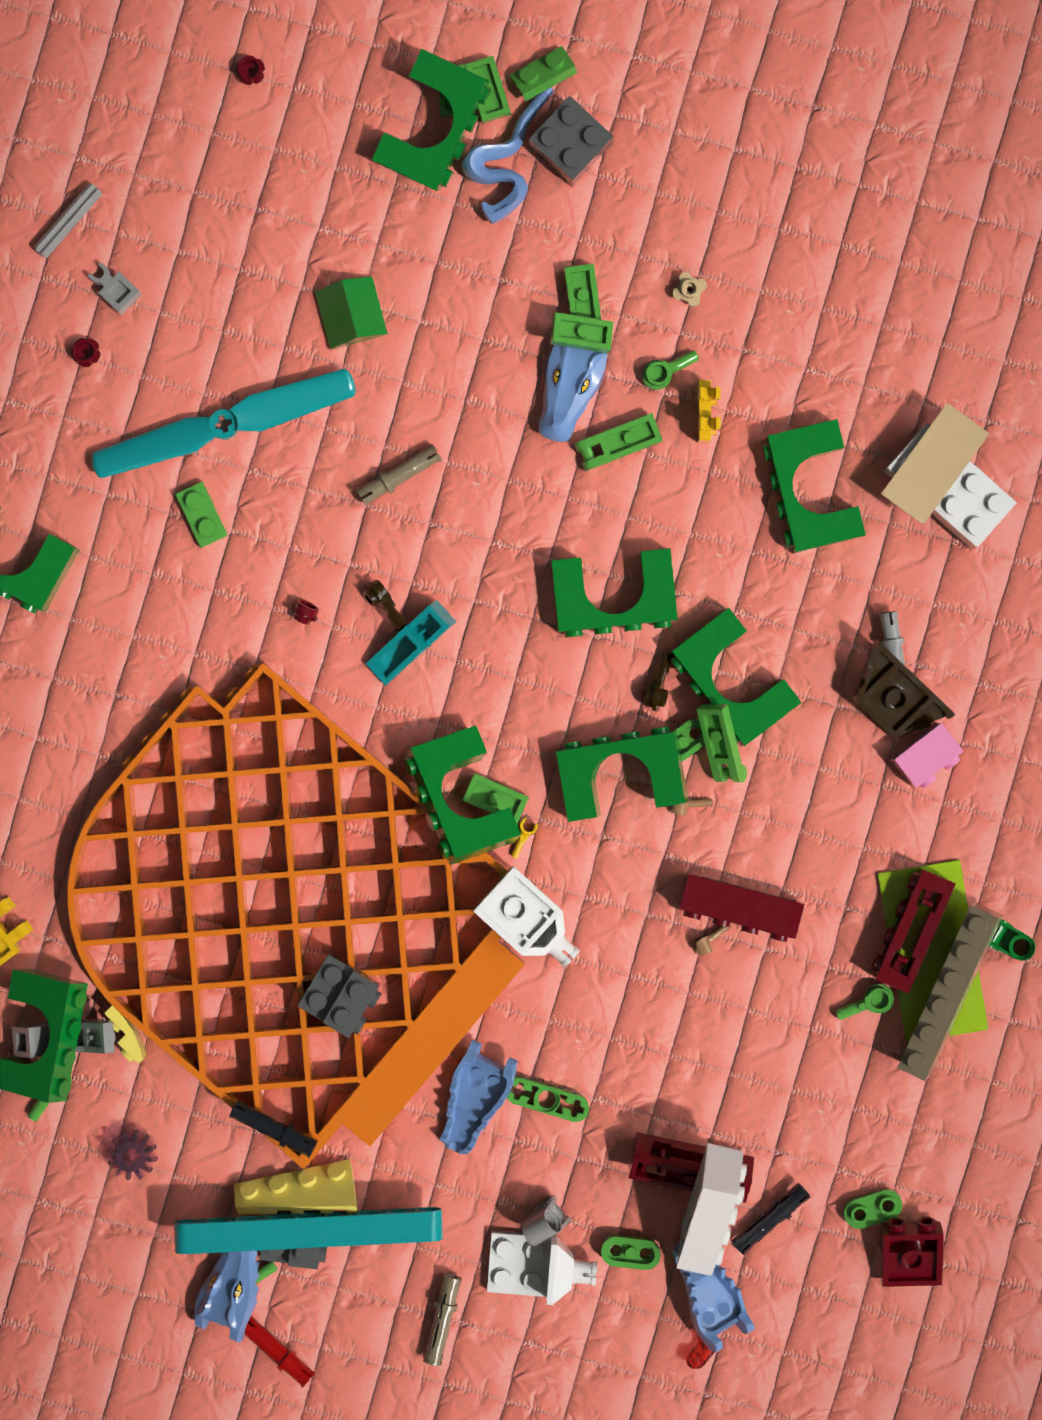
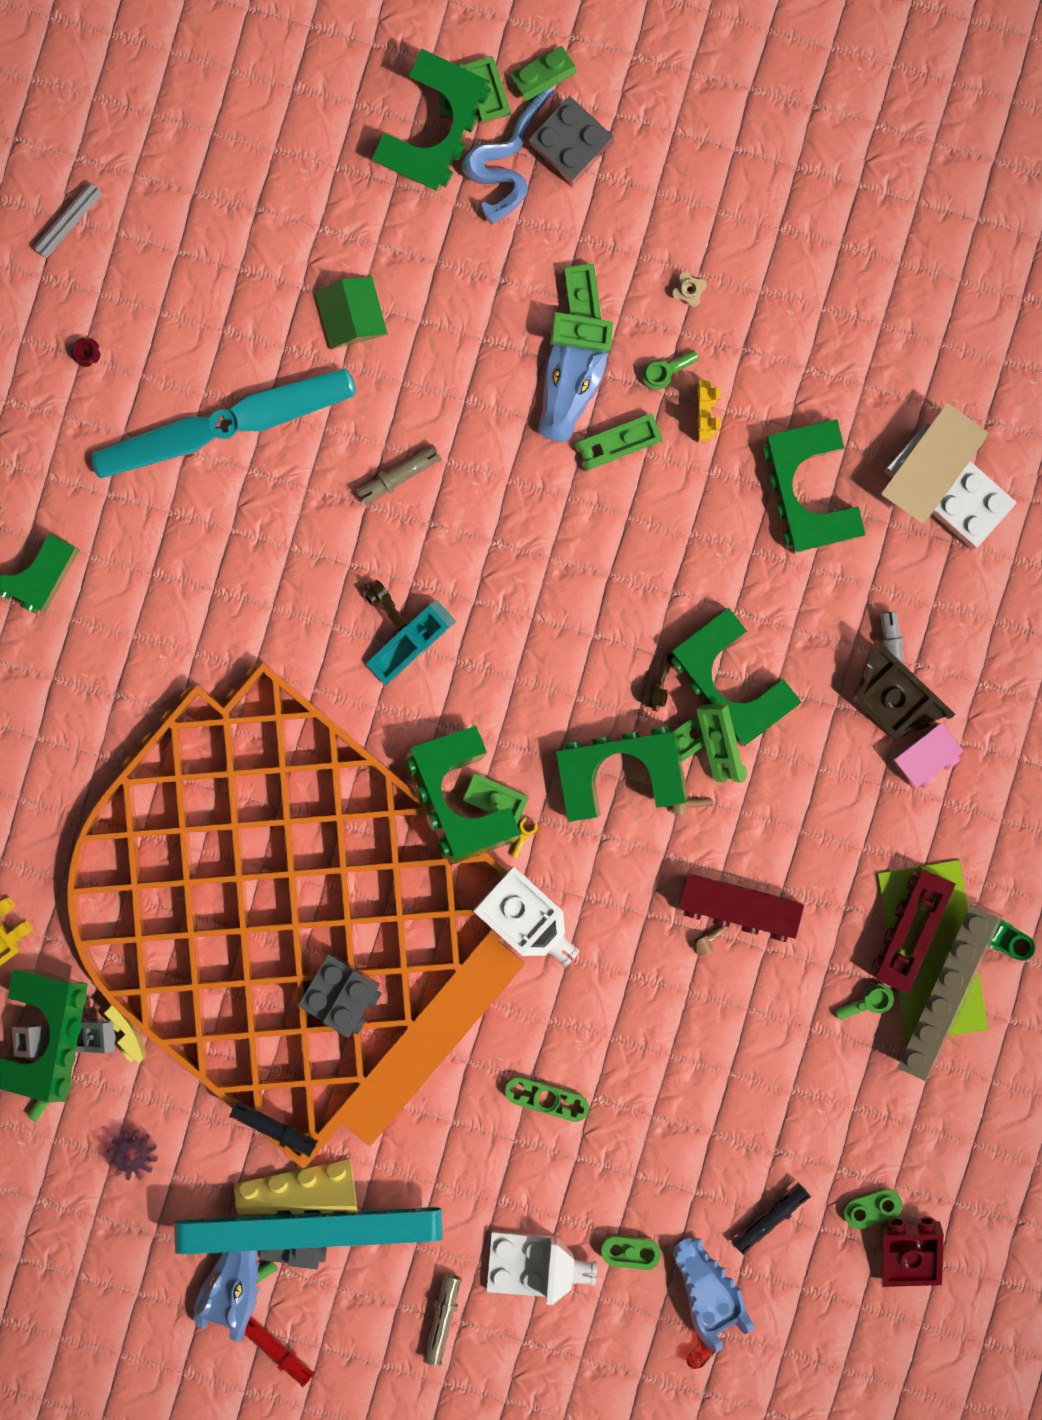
(117, 290): light grey plate -> none
(202, 515): bright green plate -> none
(250, 62): dark red plate -> none
(305, 611): dark red plate -> none
(477, 1093): medium blue animal -> none
(544, 1221): light grey piece -> none
(655, 605): green arch -> none
(679, 1158): dark red brick -> none
(711, 1209): white brick -> none

